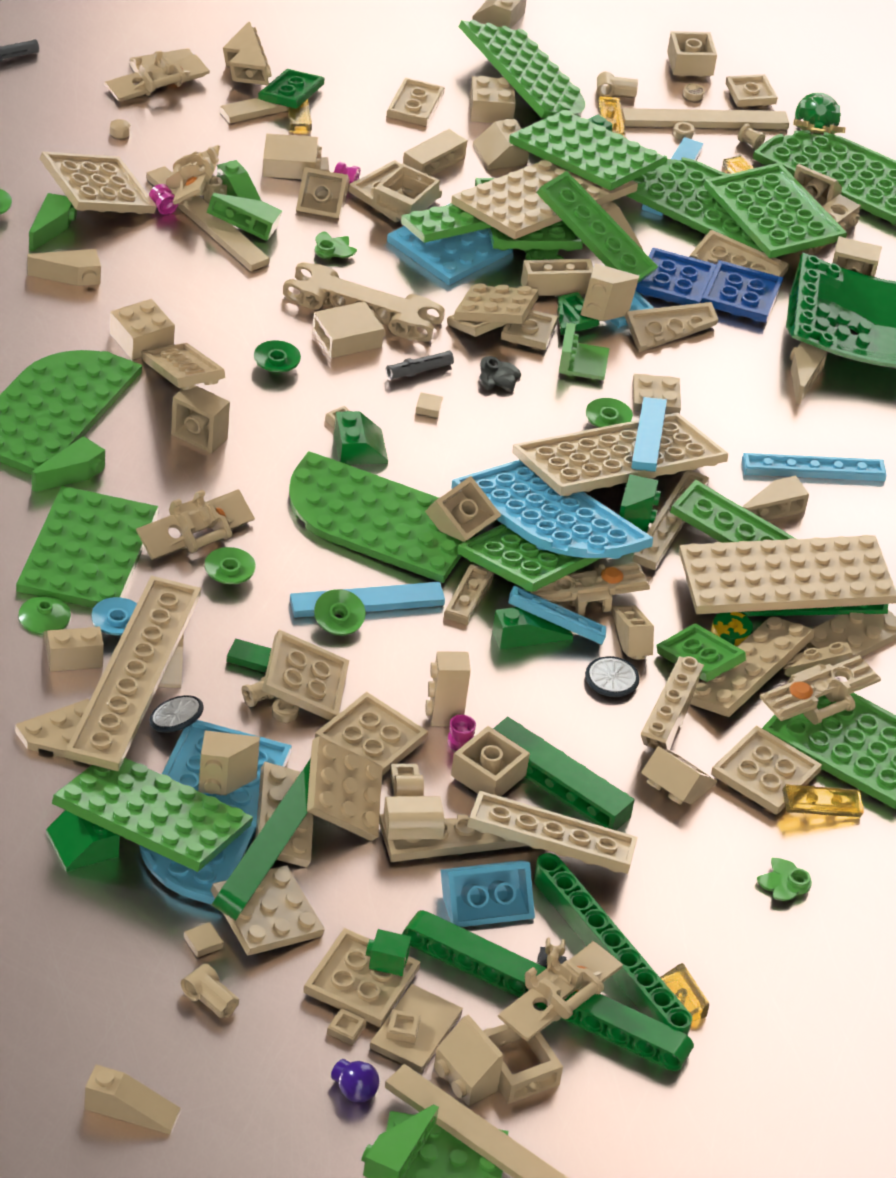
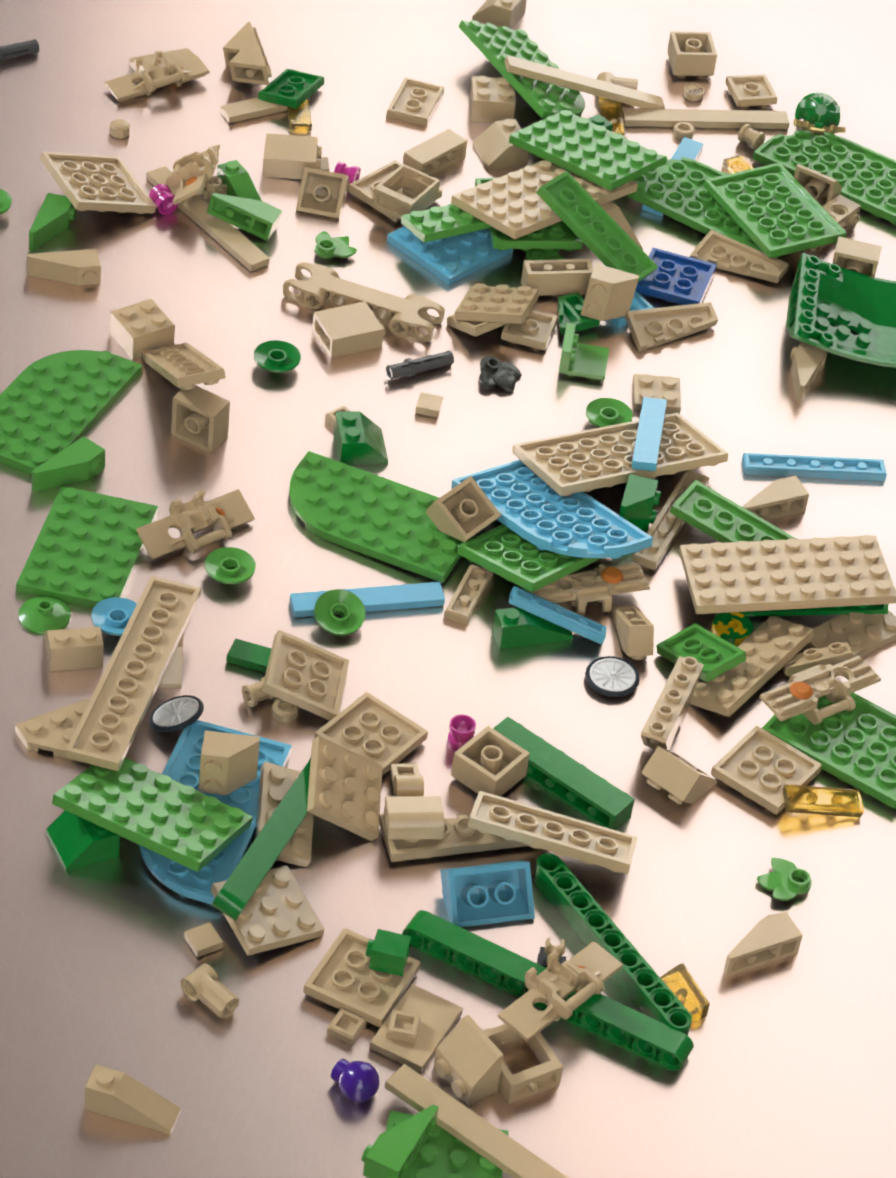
(449, 687): tan brick -> none
(582, 83): none -> tan tile
(742, 291): blue plate -> none
(766, 942): none -> tan slope

